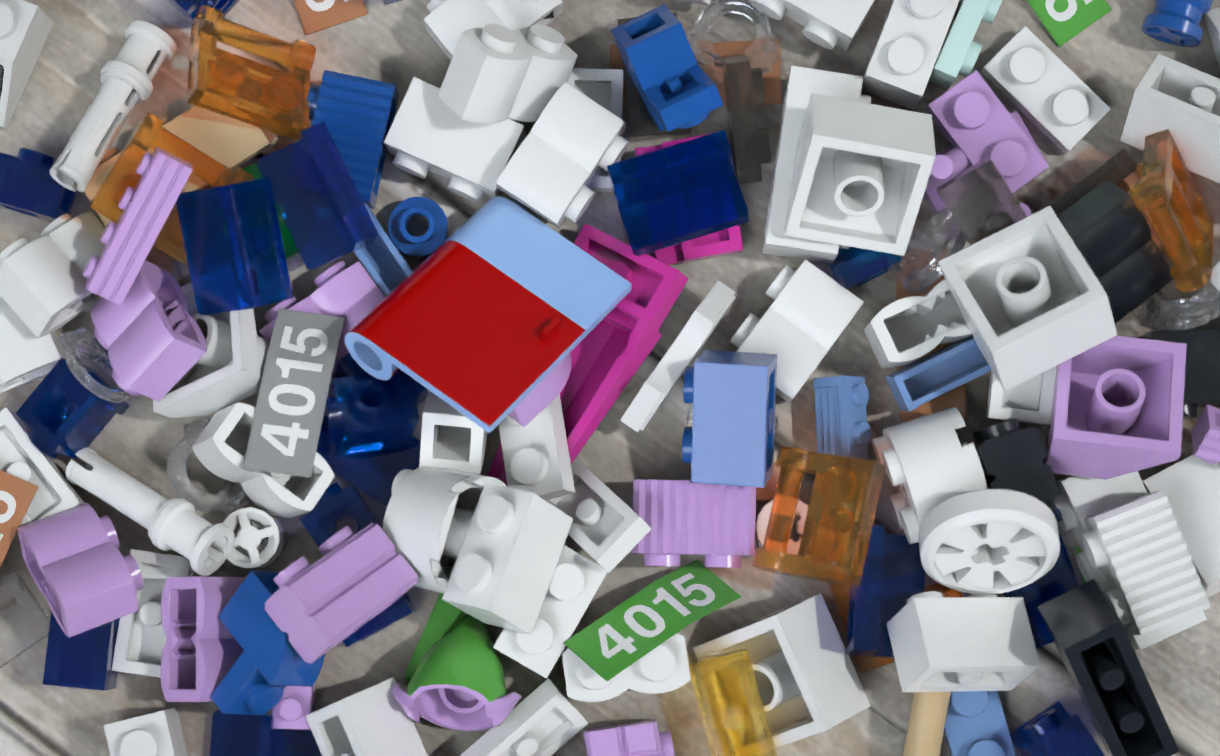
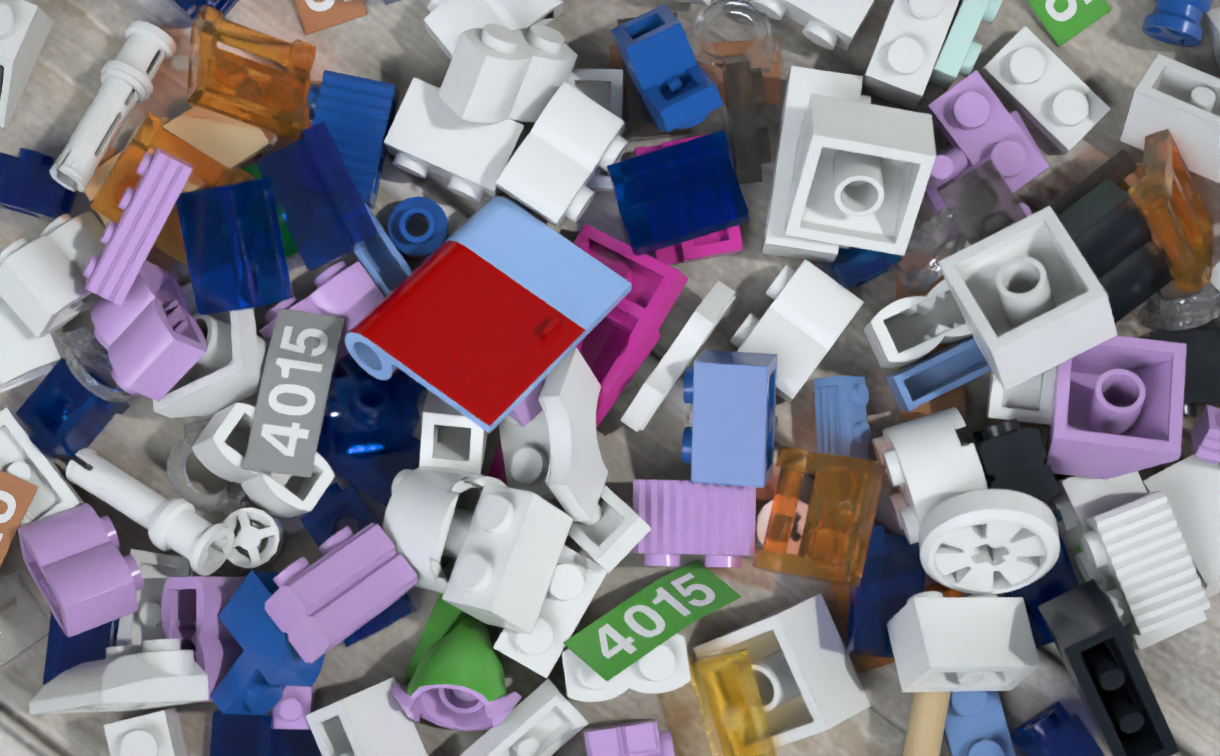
(127, 680): none -> white slope
(575, 465): none -> white tile

